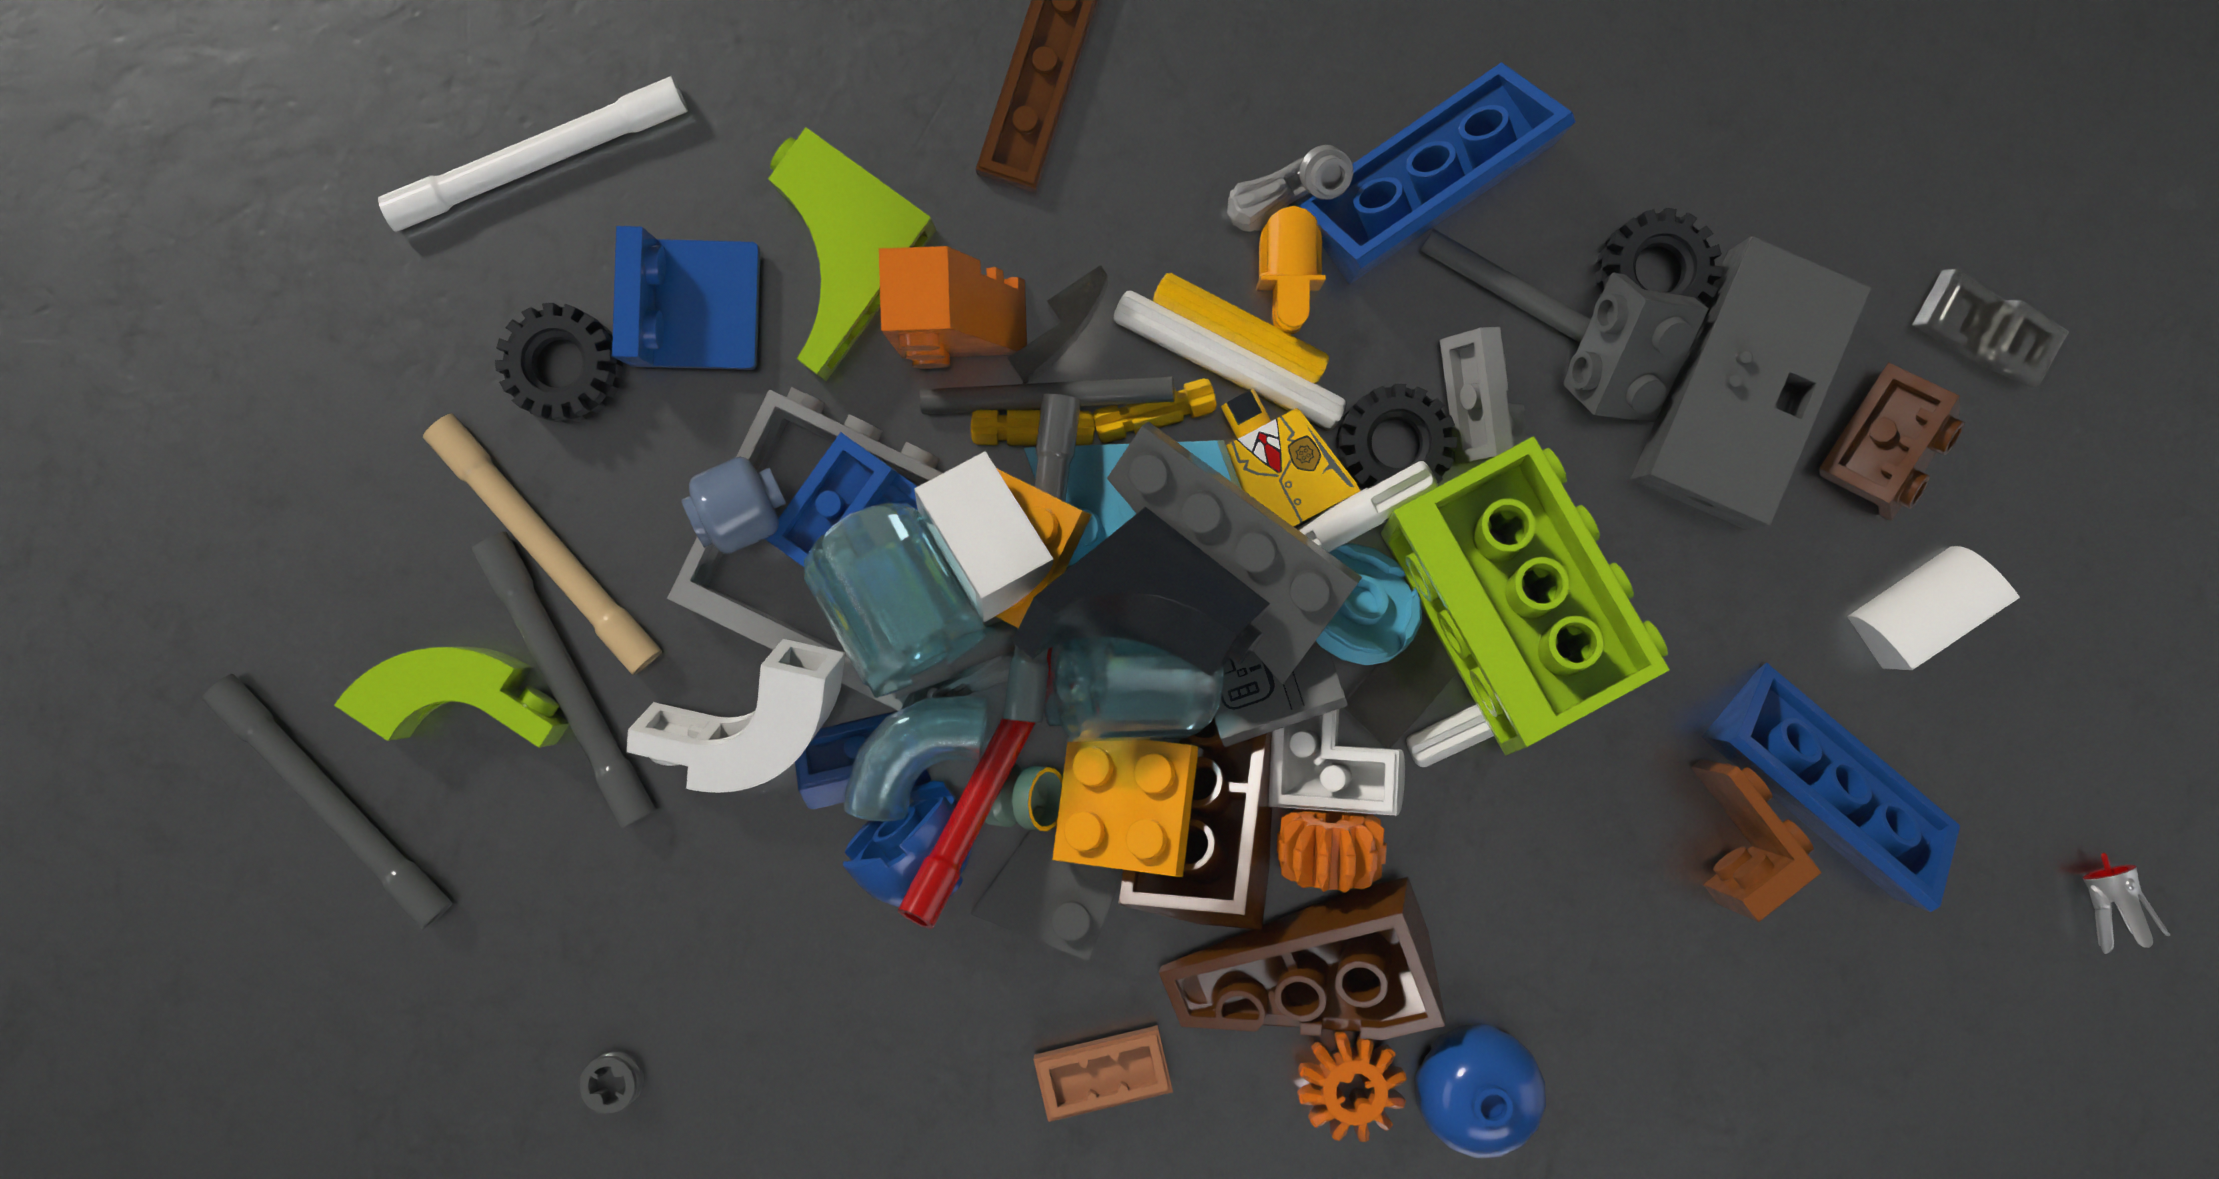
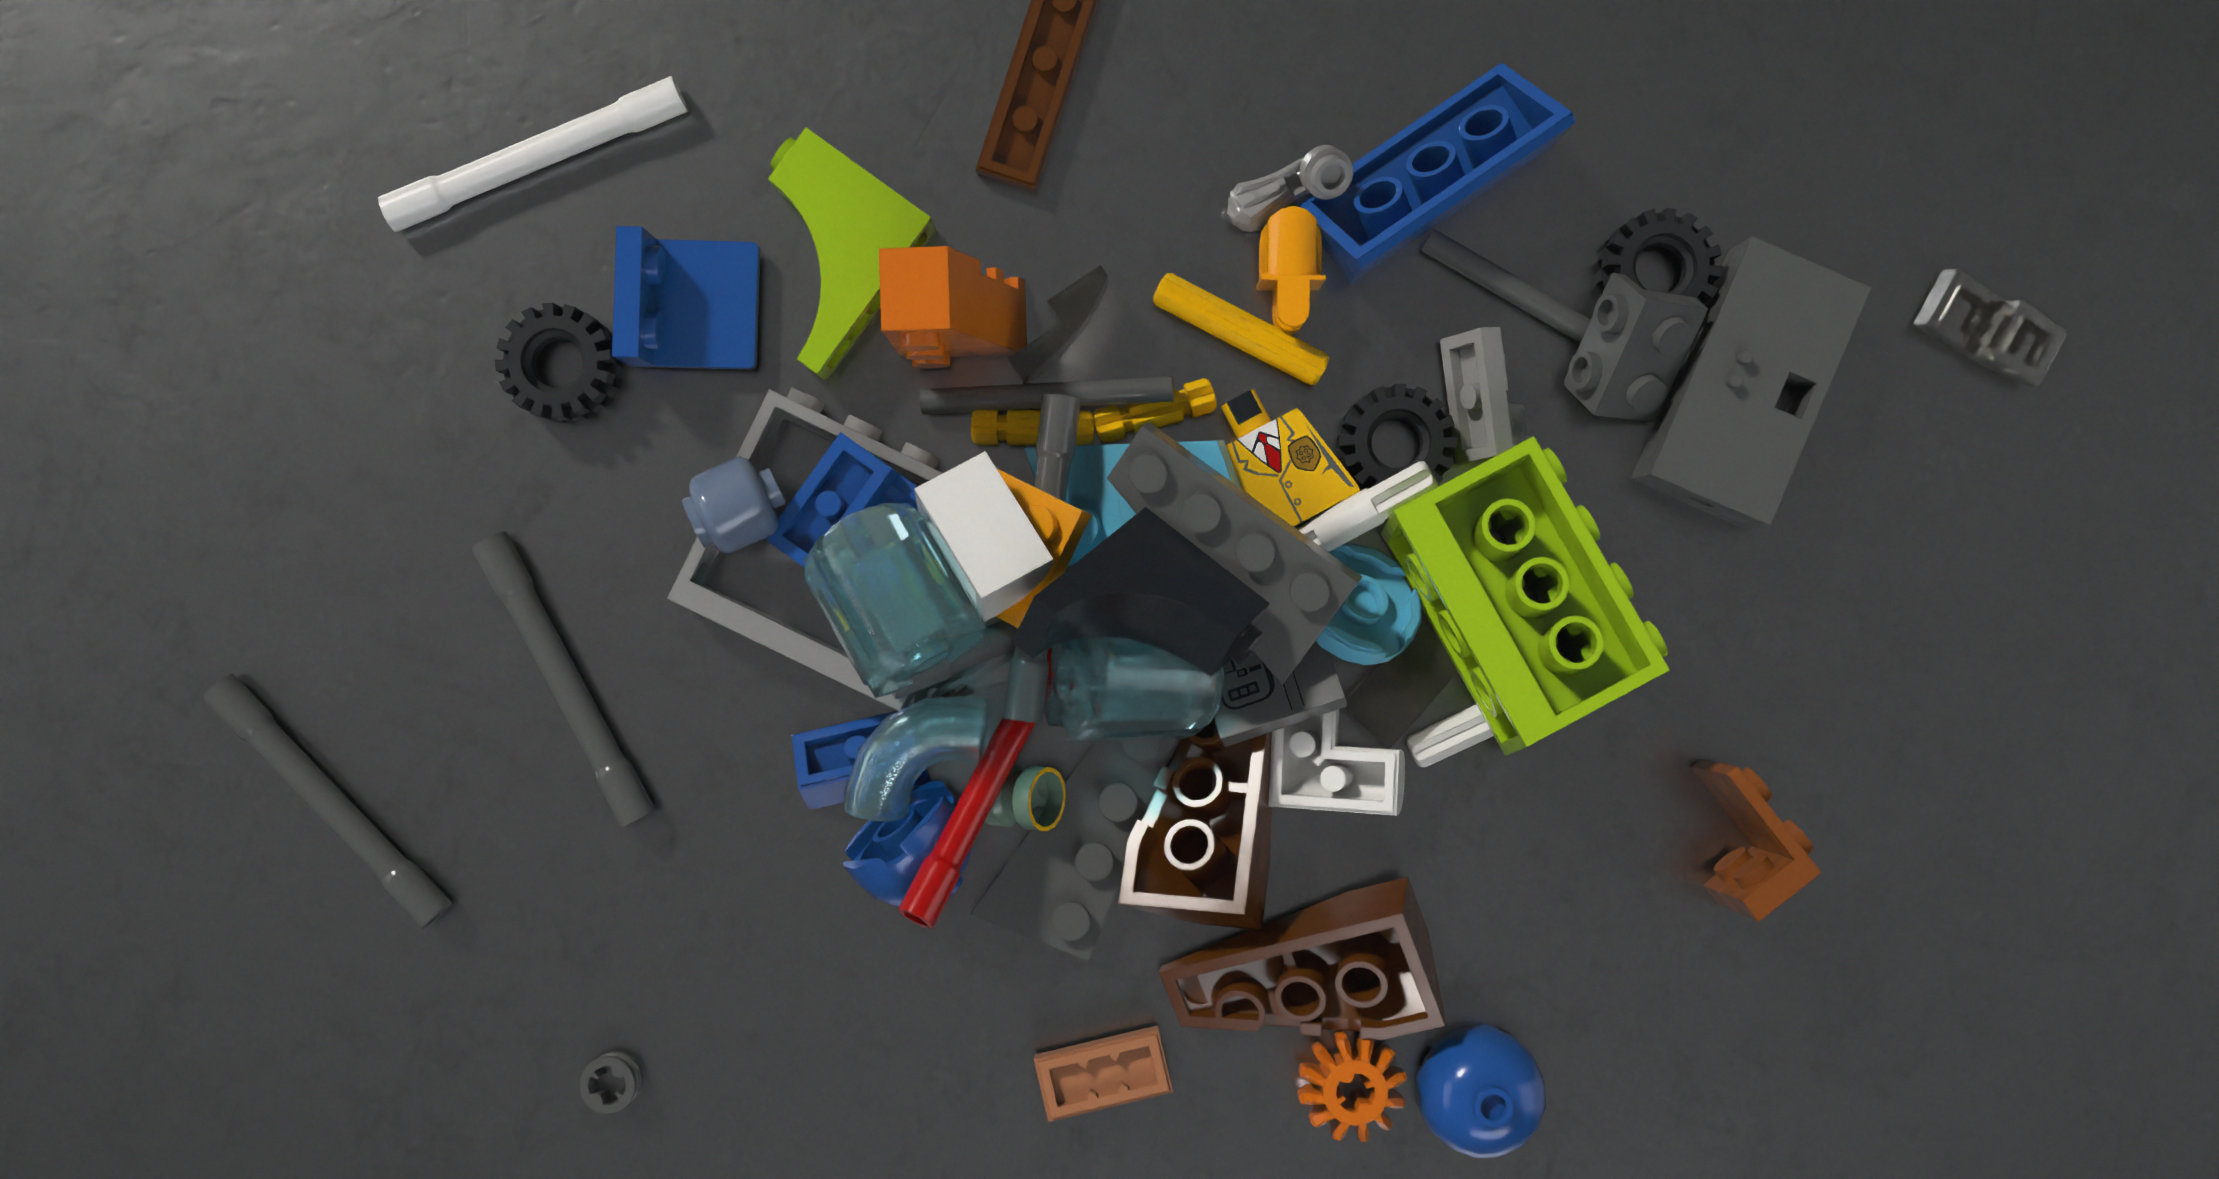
(411, 685): lime arch -> none
(474, 466): tan piece -> none
(741, 752): white arch -> none
(1126, 805): light orange plate -> none
(1228, 360): white axle -> none
(1331, 849): orange gear -> none
(1838, 788): blue slope -> none
(1894, 440): reddish brown bracket -> none
(1931, 608): white brick -> none
(2121, 886): flat silver piece -> none

